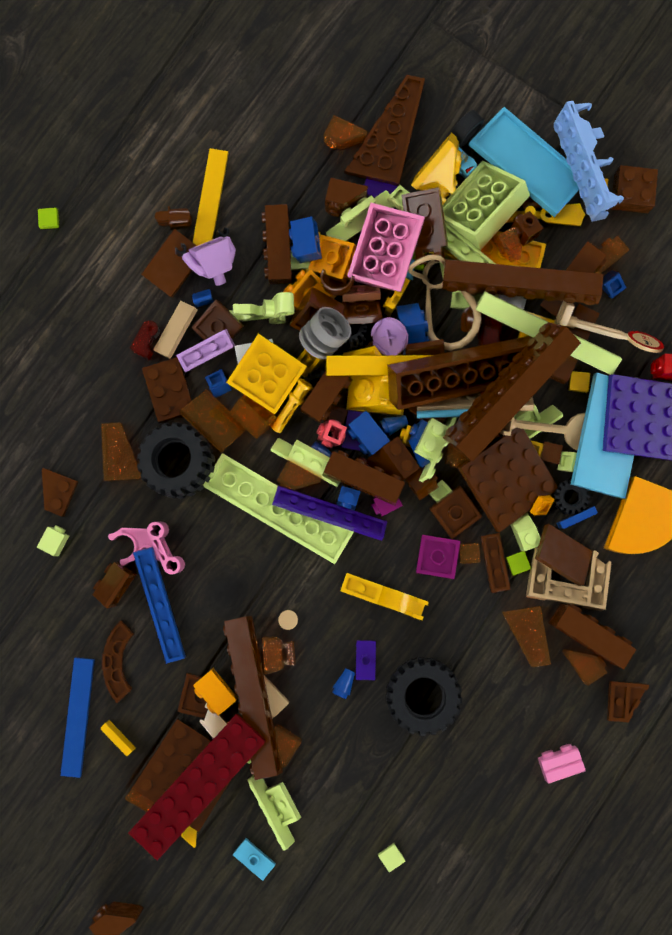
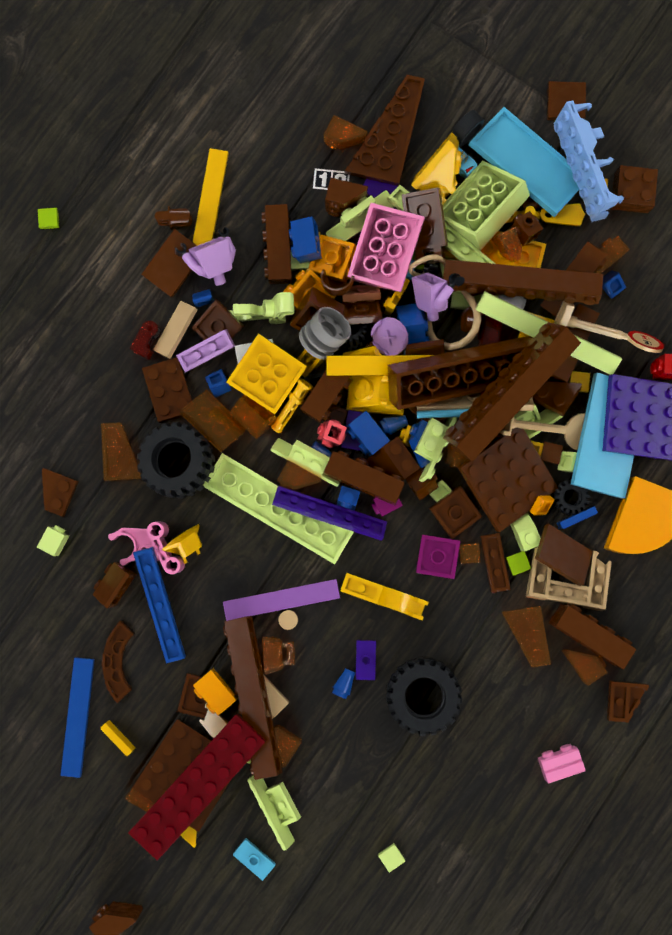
(185, 543): none -> yellow piece
(281, 599): none -> medium lavender tile
(323, 176): none -> sticker
(432, 291): none -> lavender torso
(557, 395): none -> reddish brown wing
(561, 92): none -> reddish brown tile

